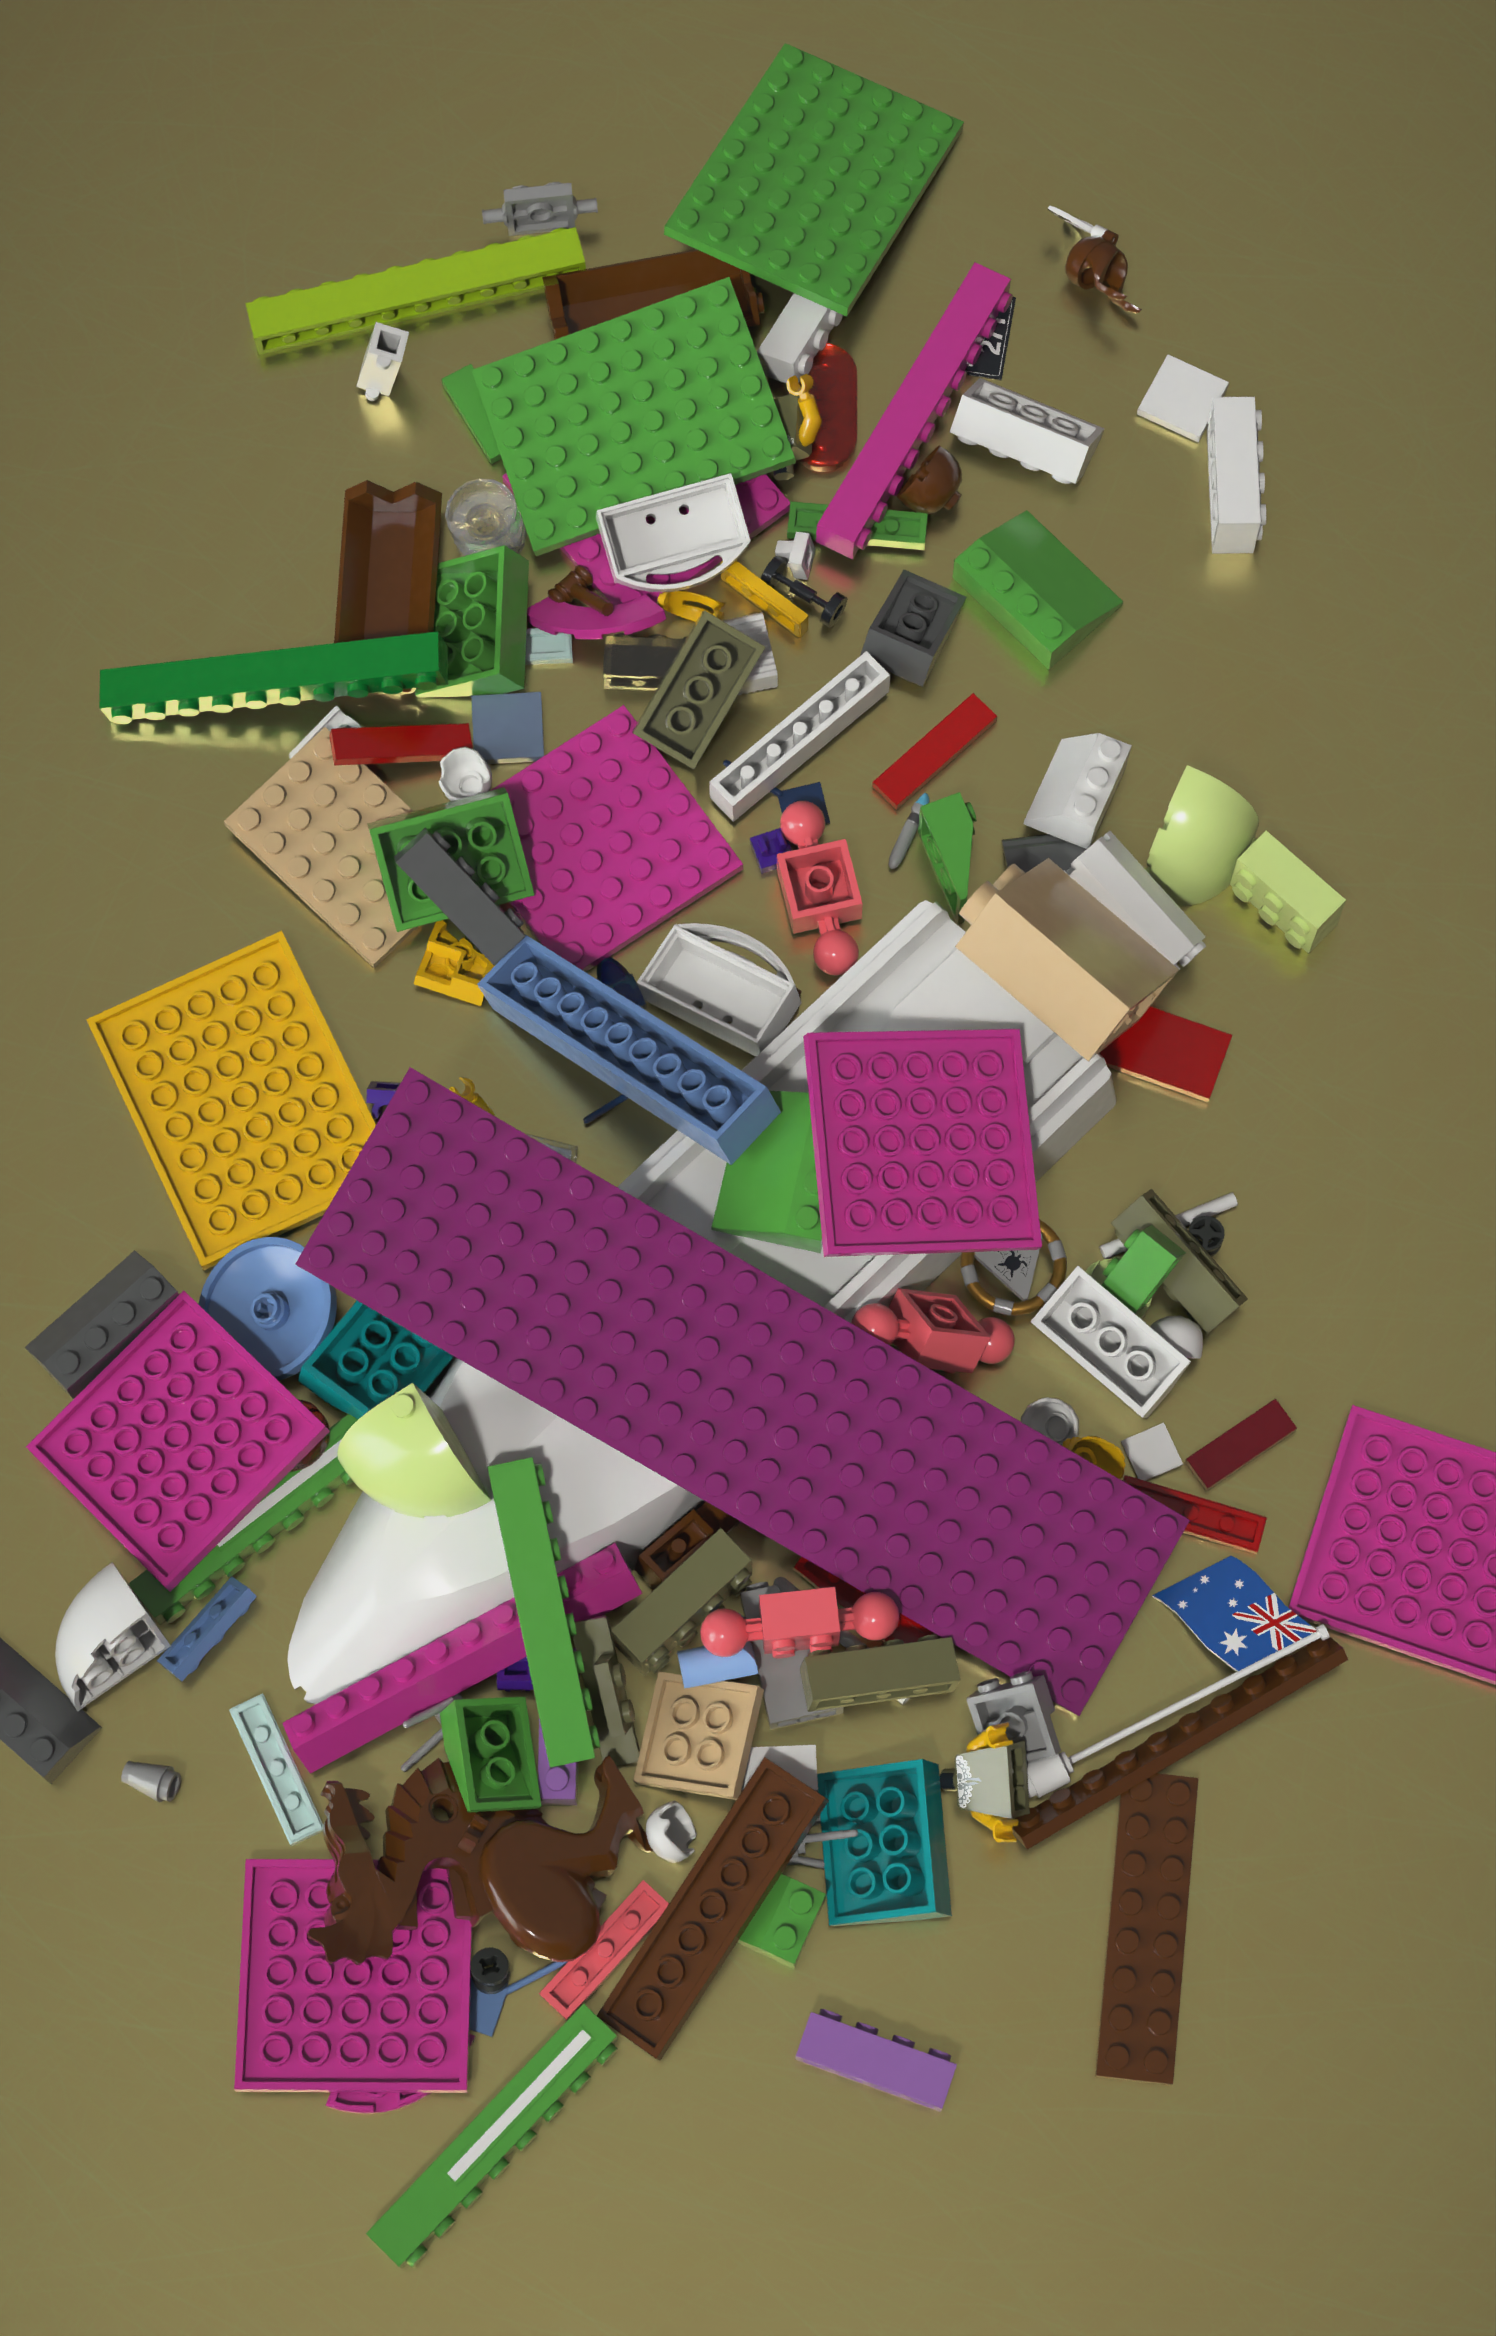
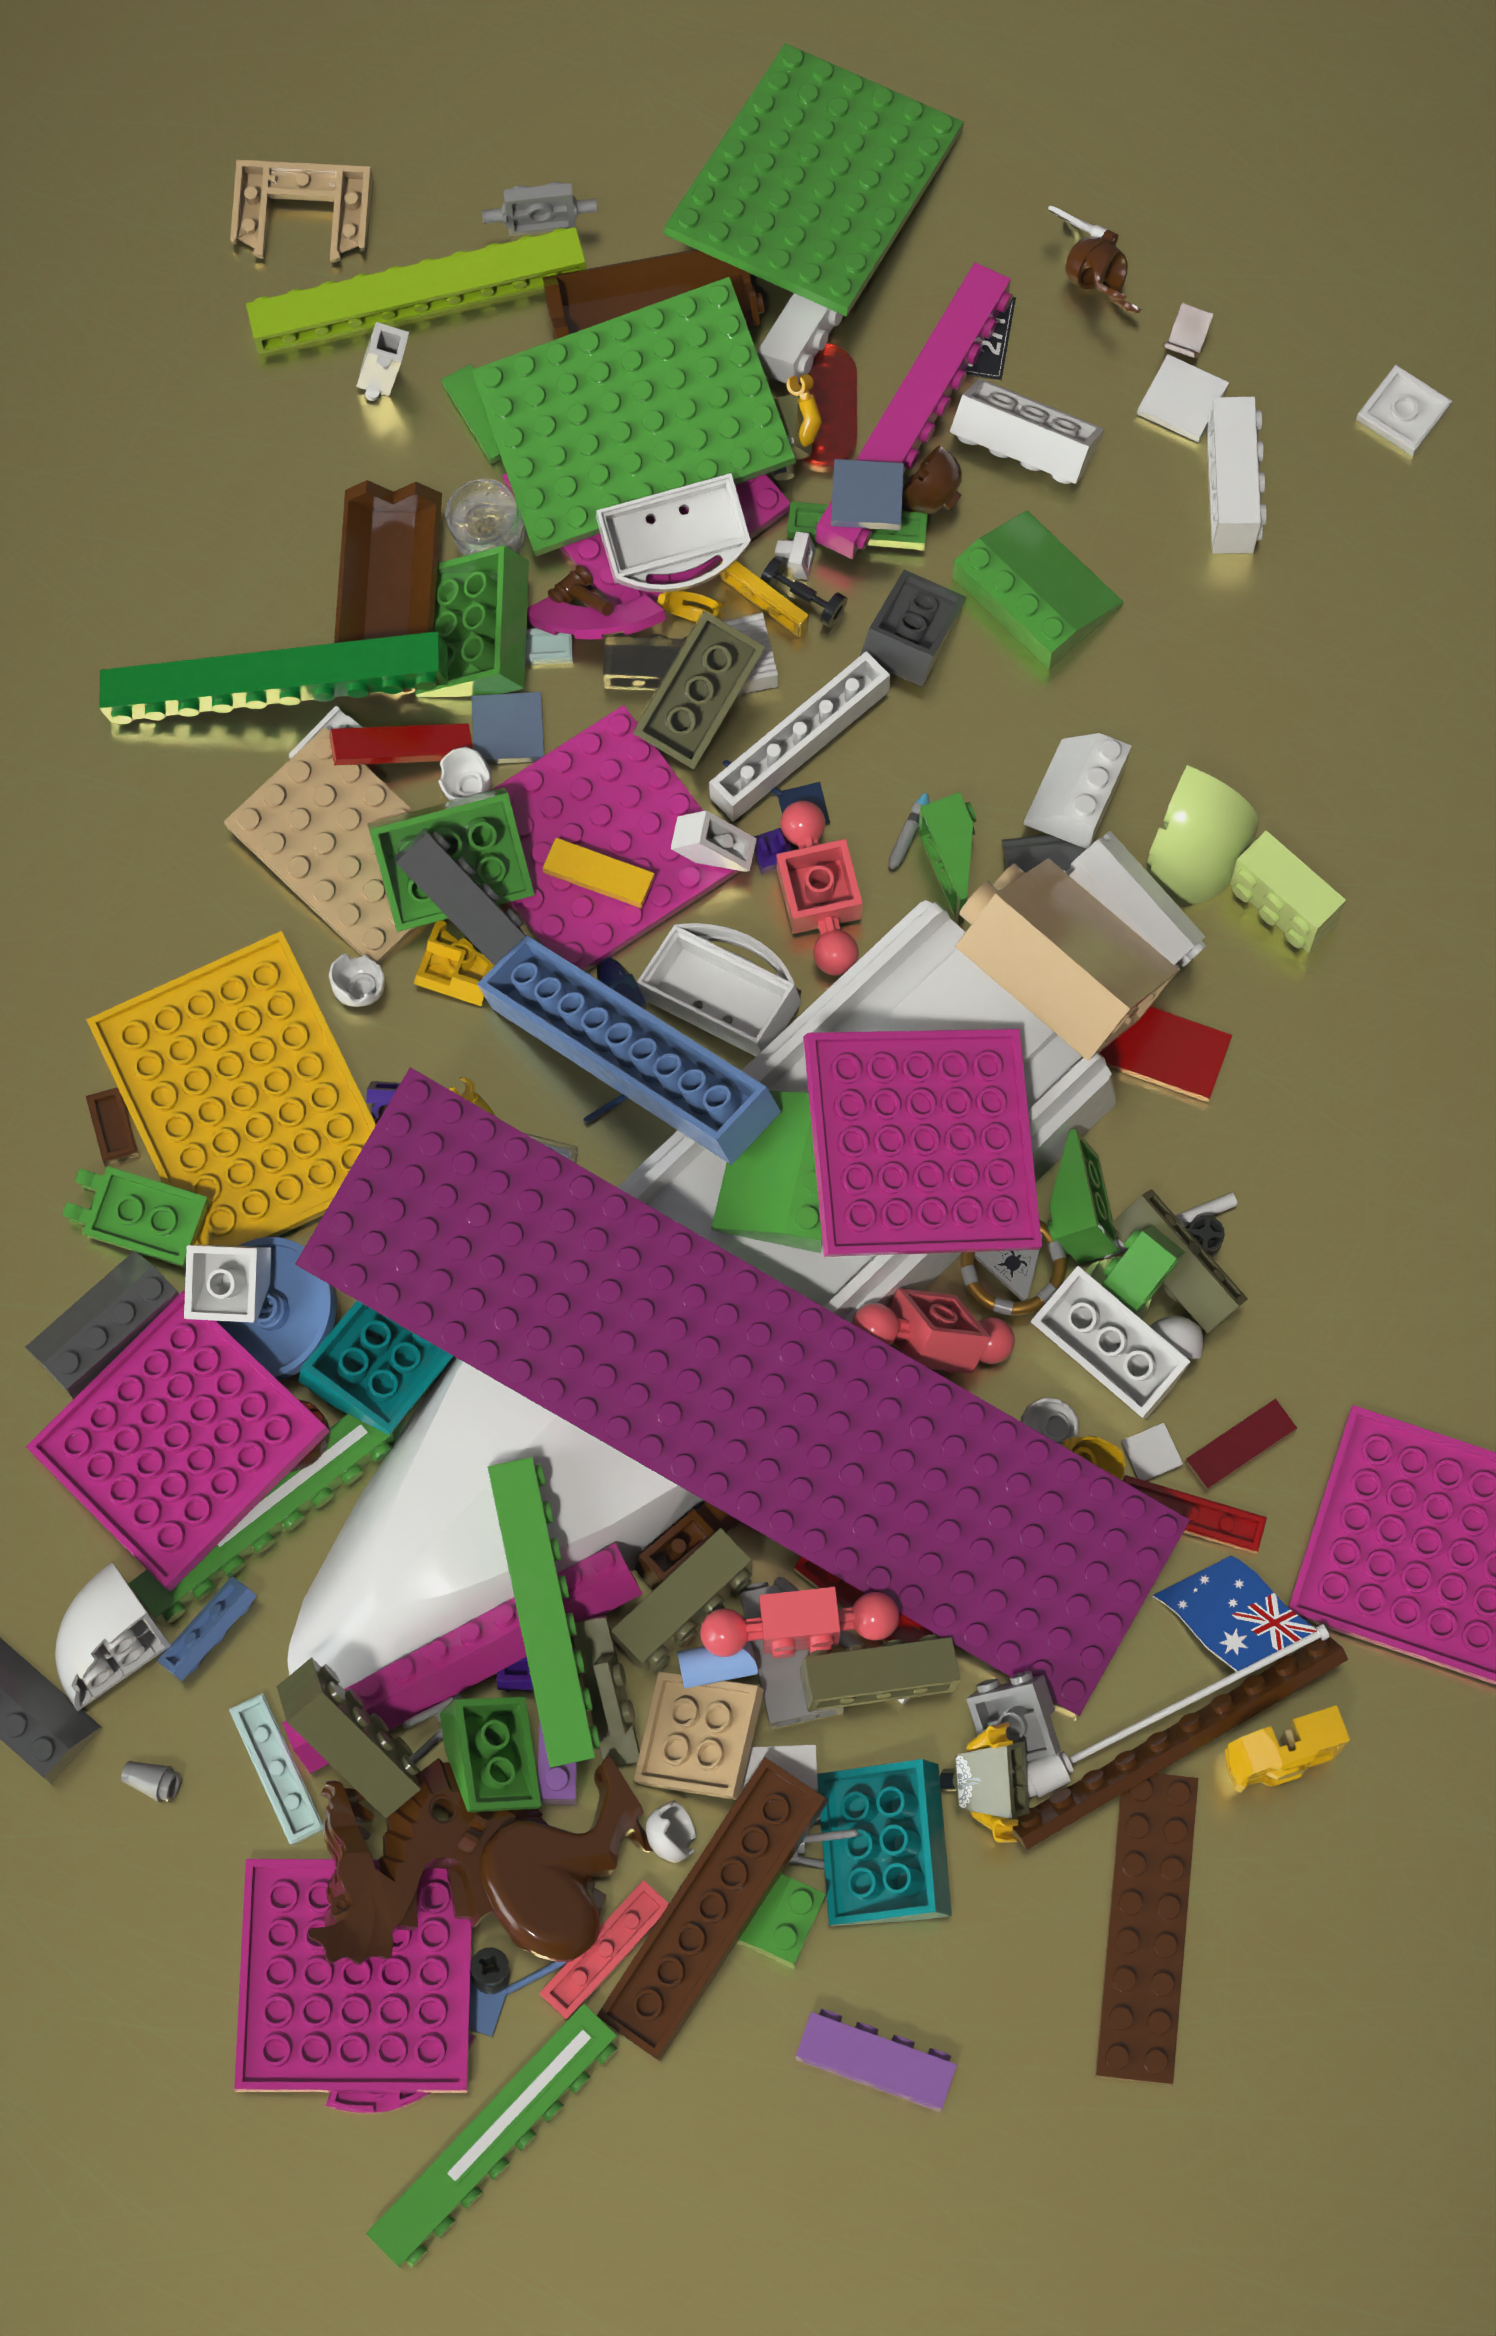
(112, 1126): none -> reddish brown tile
(139, 1214): none -> bright green tile
(226, 1282): none -> white slope
(343, 184): none -> tan wedge
(349, 1736): none -> olive brick
(356, 980): none -> white hair
(411, 1458): yellowish green brick -> none
(598, 872): none -> yellow tile
(713, 841): none -> white slope
(867, 494): none -> sand blue tile
(934, 751): red tile -> none
(1081, 1204): none -> bright green slope
(1189, 331): none -> bracket
(1308, 1743): none -> yellow connector
(1404, 410): none -> white tile

